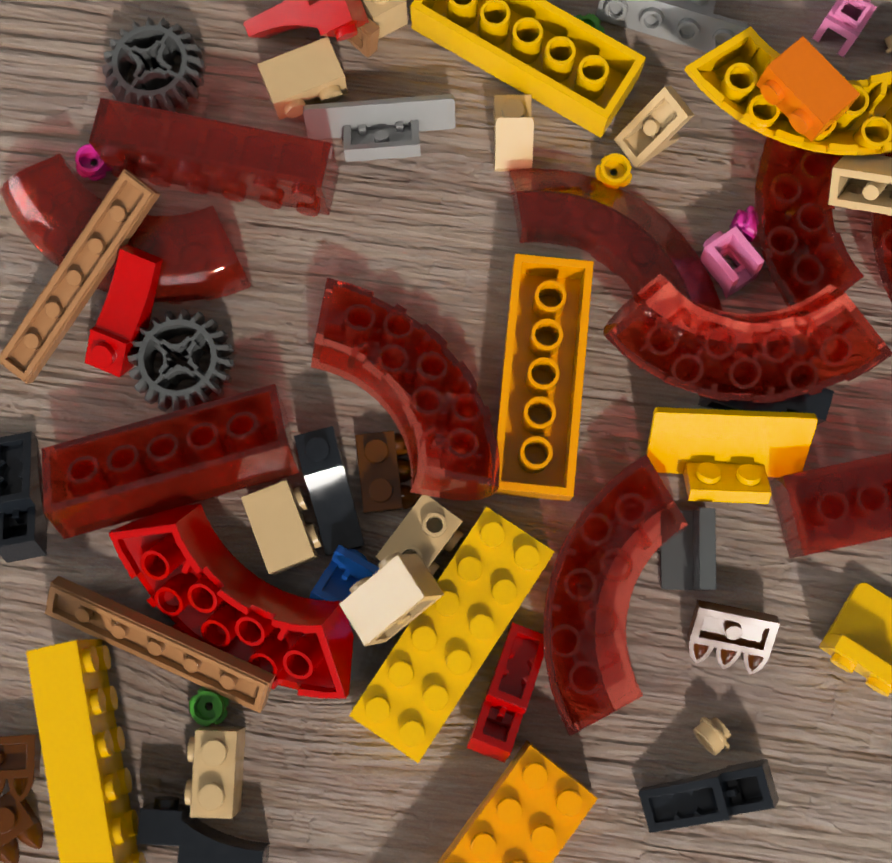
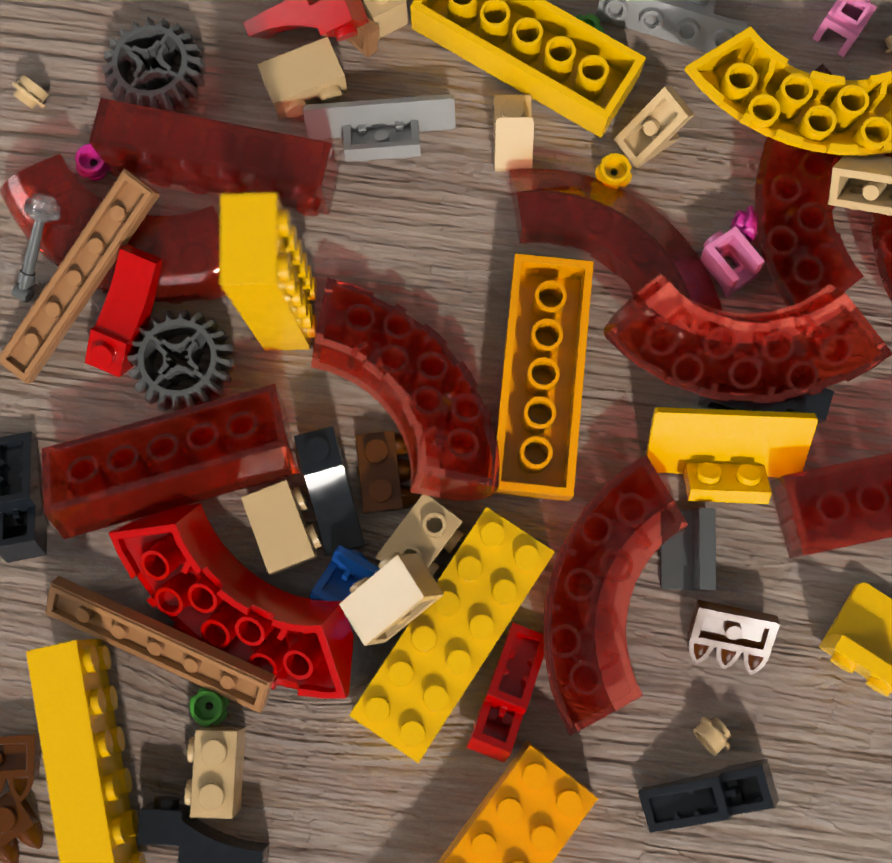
(29, 92): none -> tan plate
(42, 210): none -> piece
(266, 271): none -> yellow brick
(806, 89): orange brick -> none

